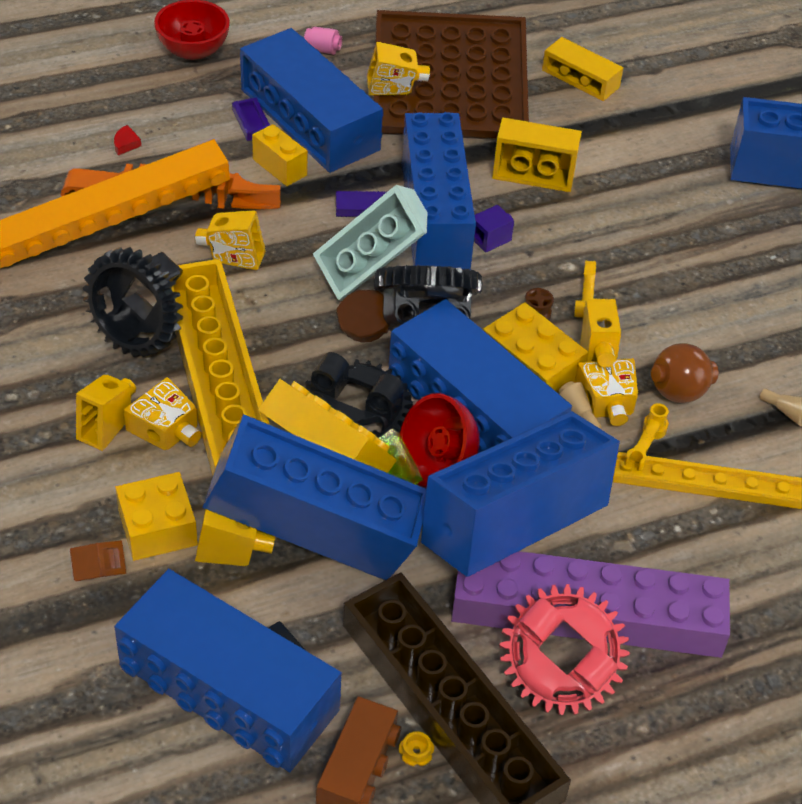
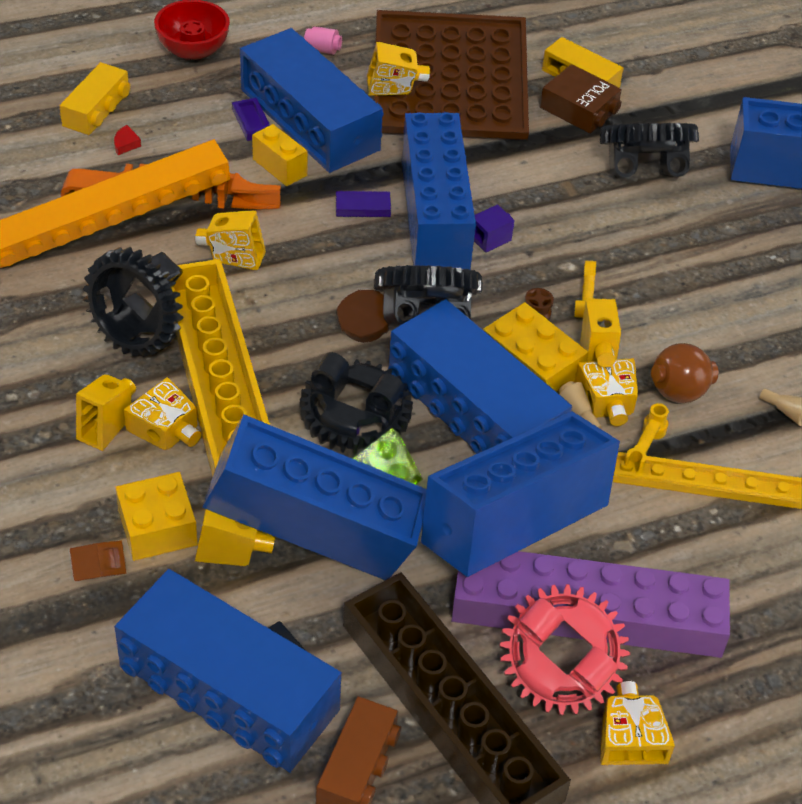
(94, 98): none -> yellow brick
(319, 423): yellow brick -> none
(372, 240): light aqua slope -> none
(419, 741): yellow plate -> none
(439, 434): red piece -> none
(536, 154): yellow brick -> none
(581, 98): none -> reddish brown brick
(634, 729): none -> yellow torso
(649, 139): none -> black piece

